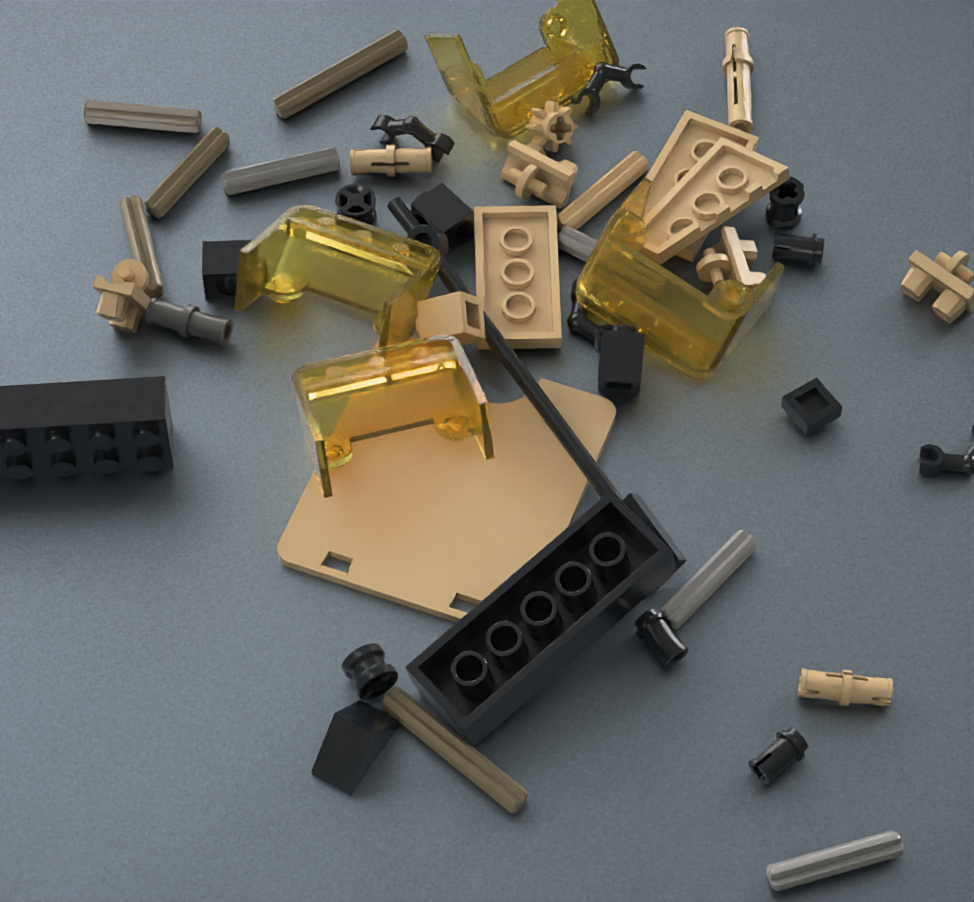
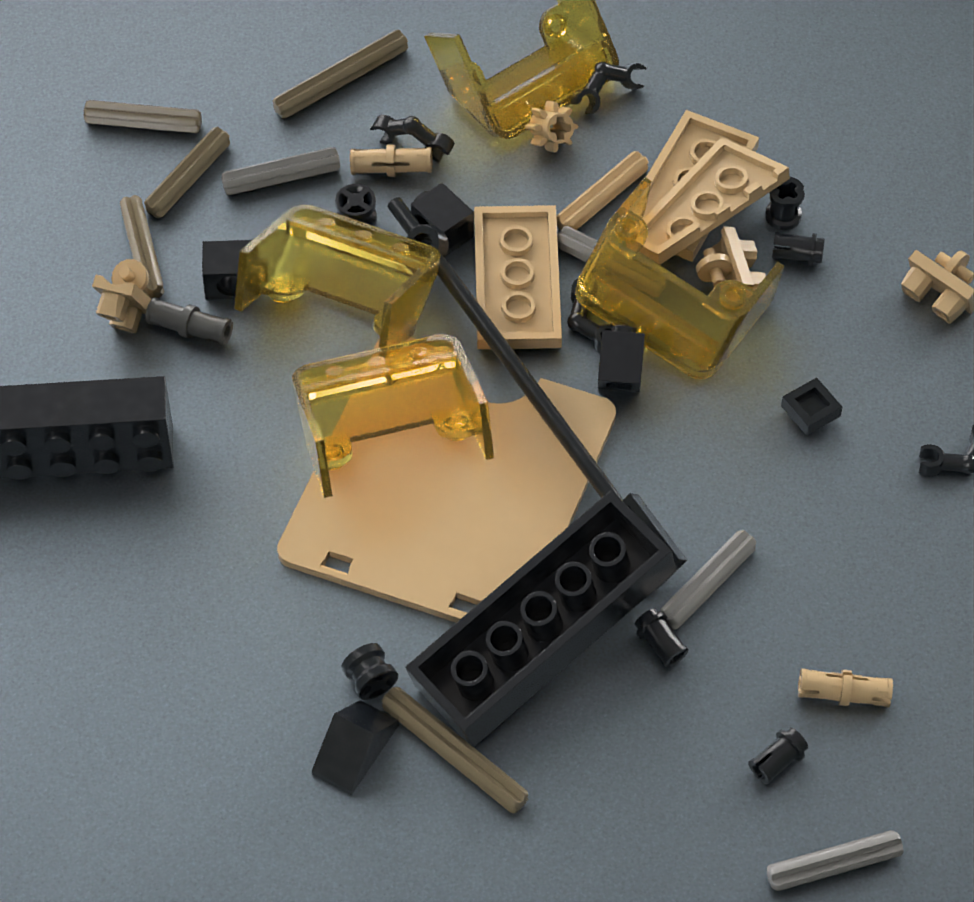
(452, 315): tan brick -> none
(537, 174): tan hips -> none
(737, 68): tan pin -> none

